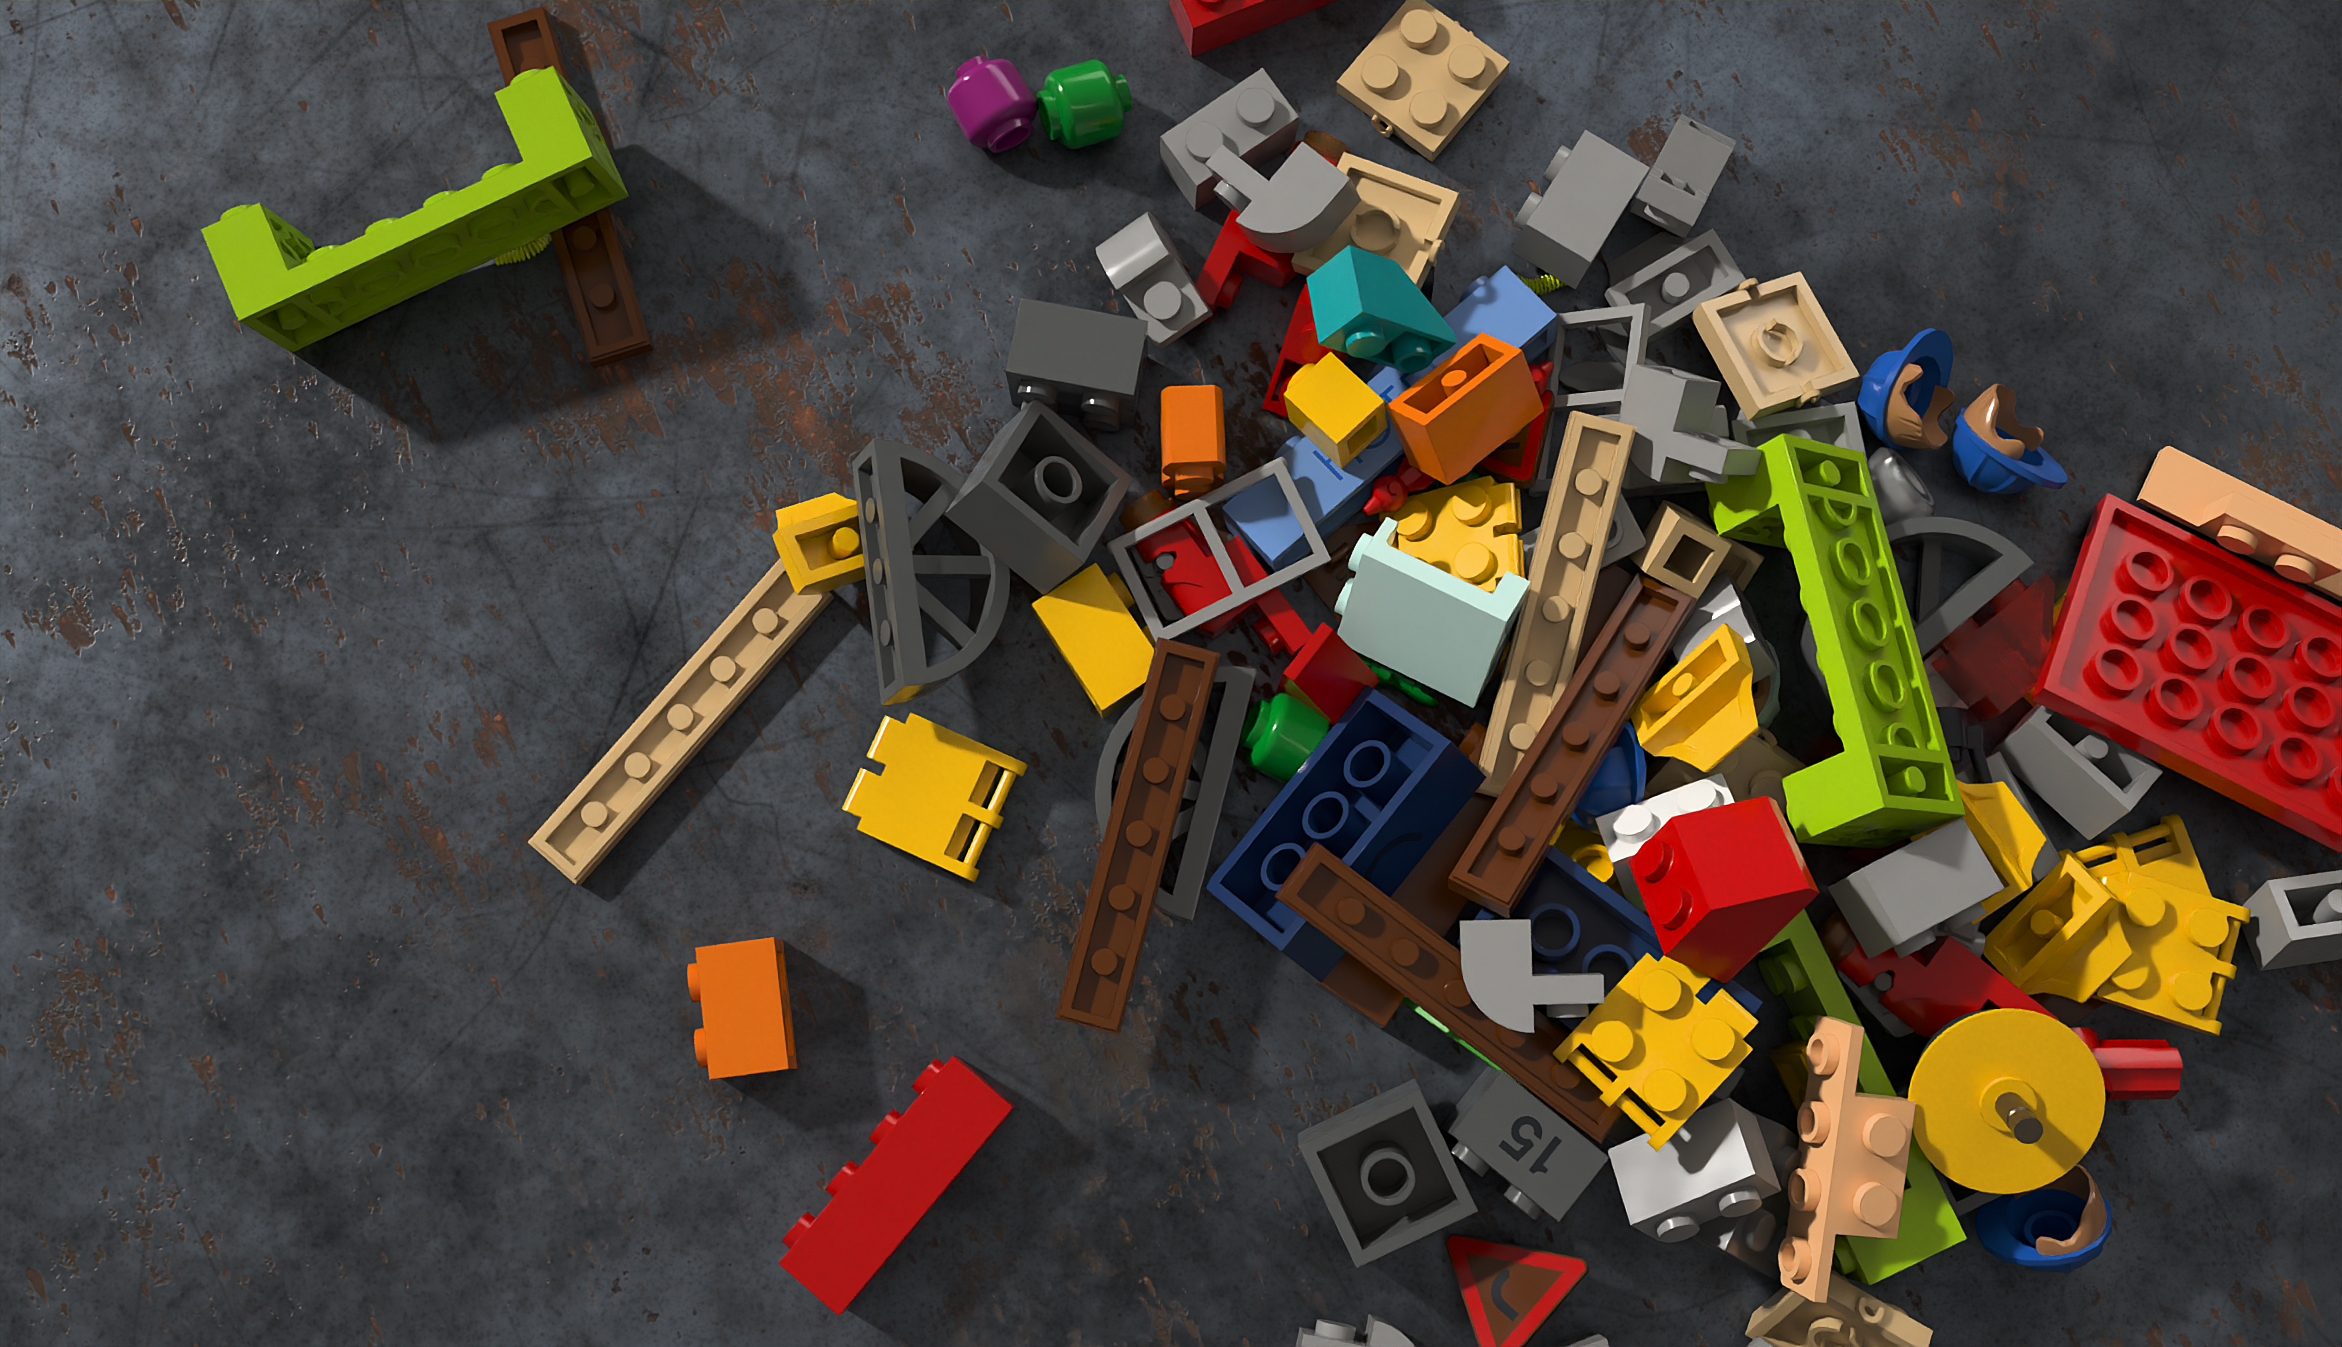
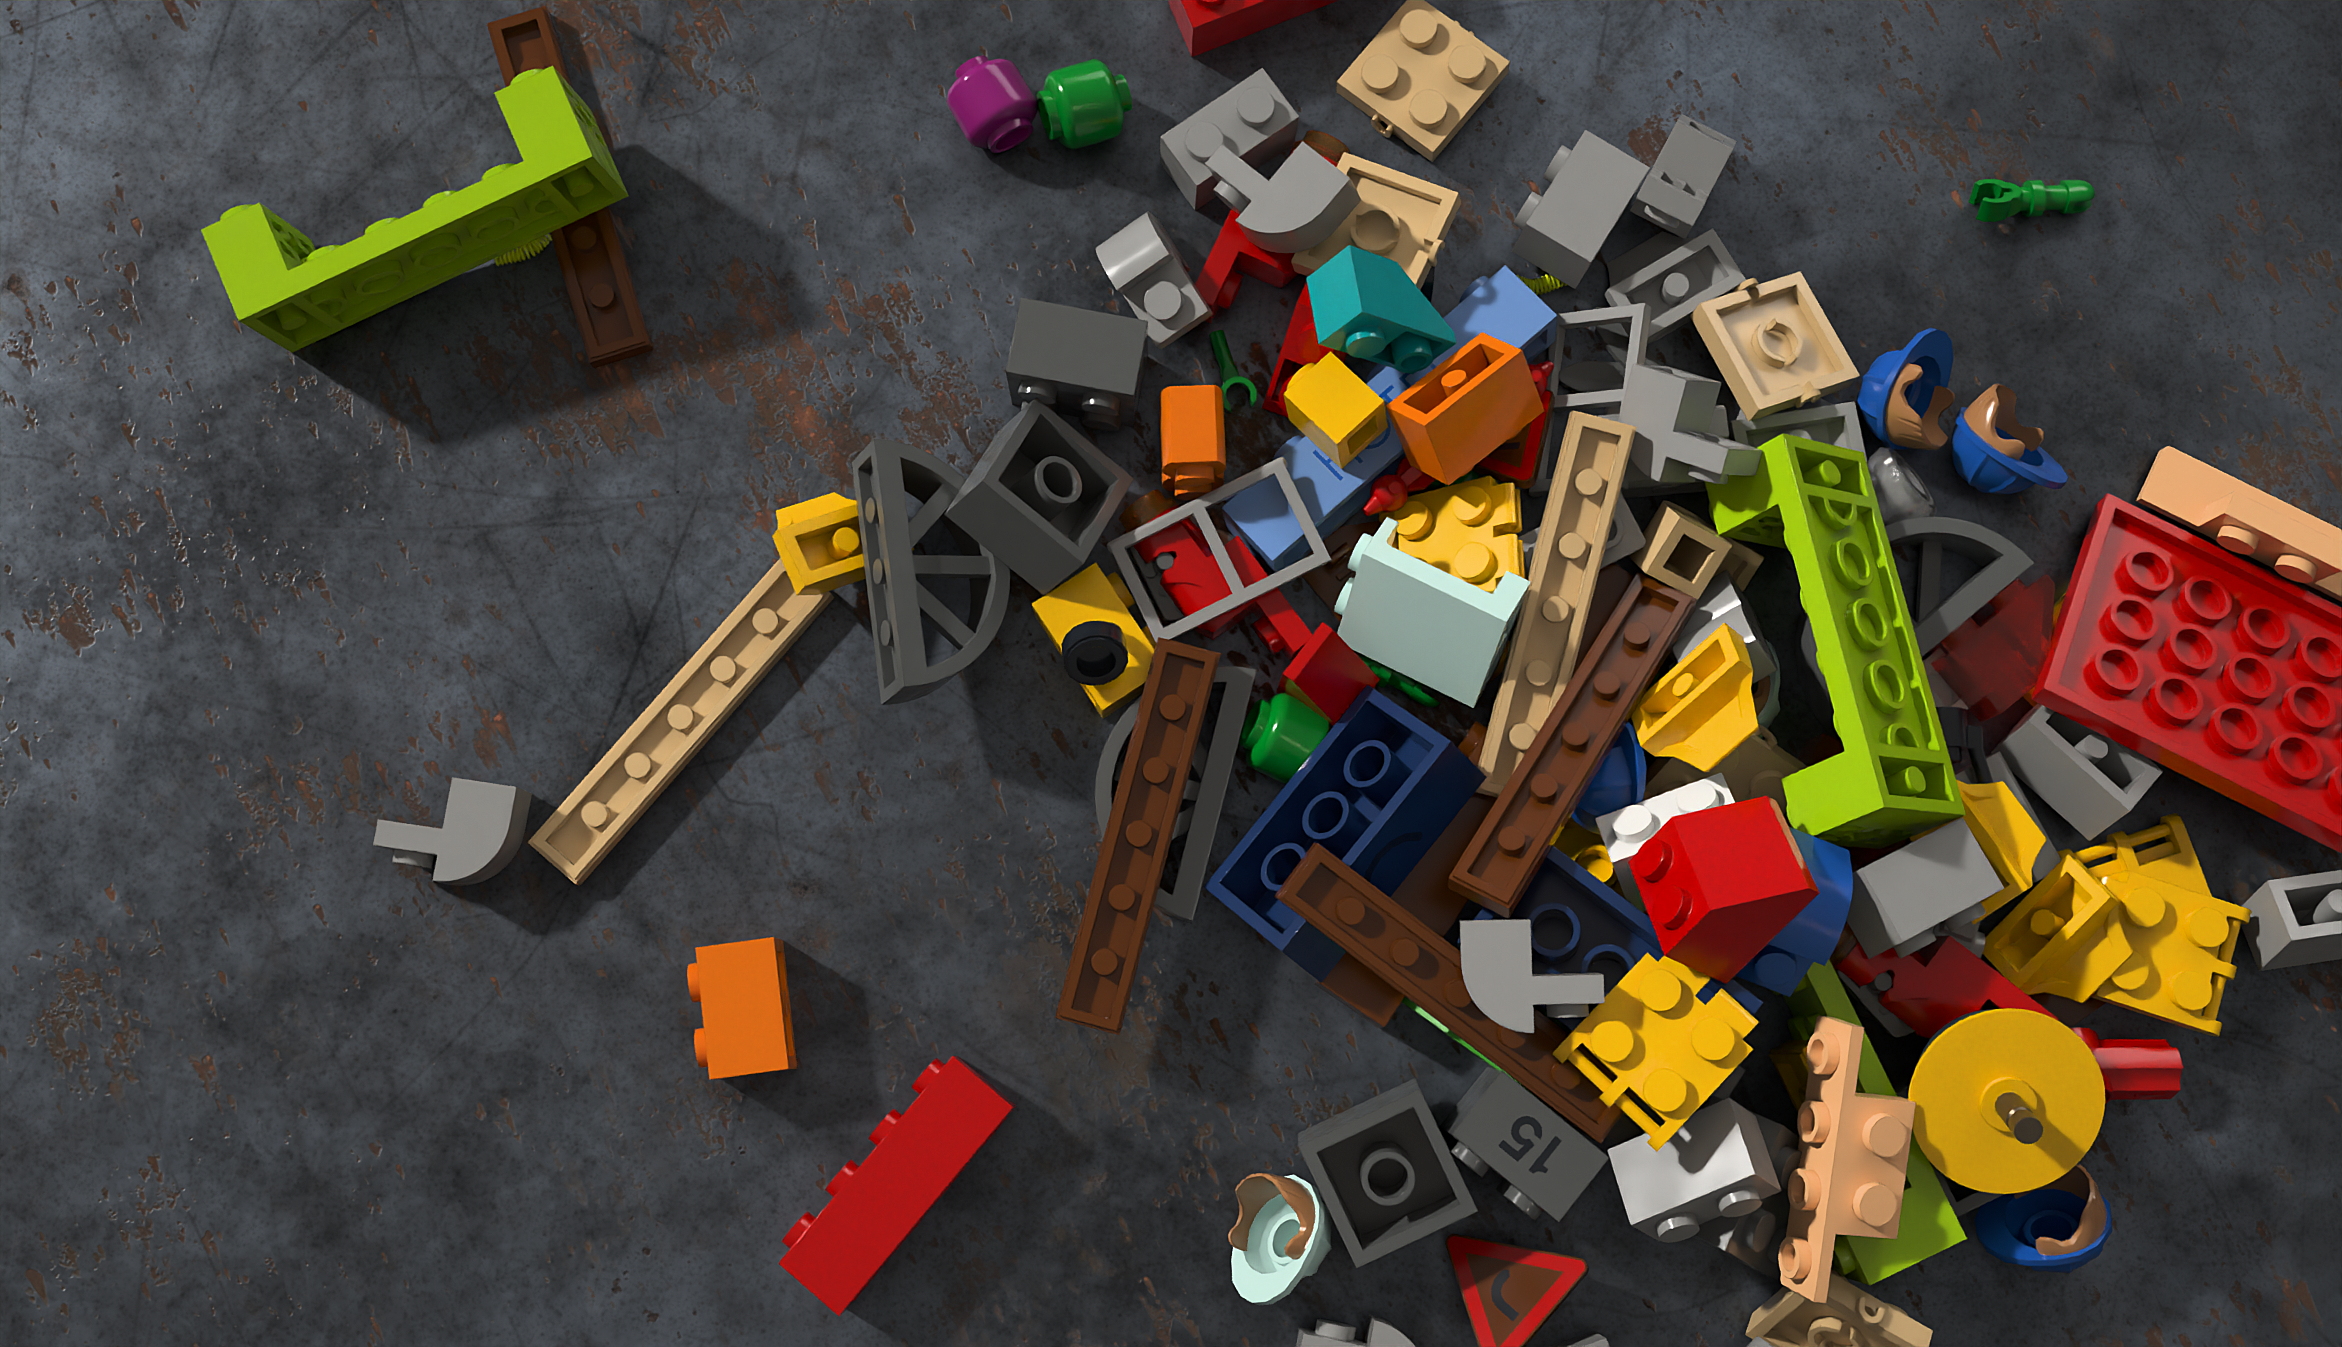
(477, 838): none -> light grey brick
(931, 792): yellow plate -> none
(1094, 652): none -> black tile
(1228, 370): none -> green hand
(1278, 1236): none -> light aqua piece
(1816, 928): none -> blue brick
(2006, 199): none -> green piece

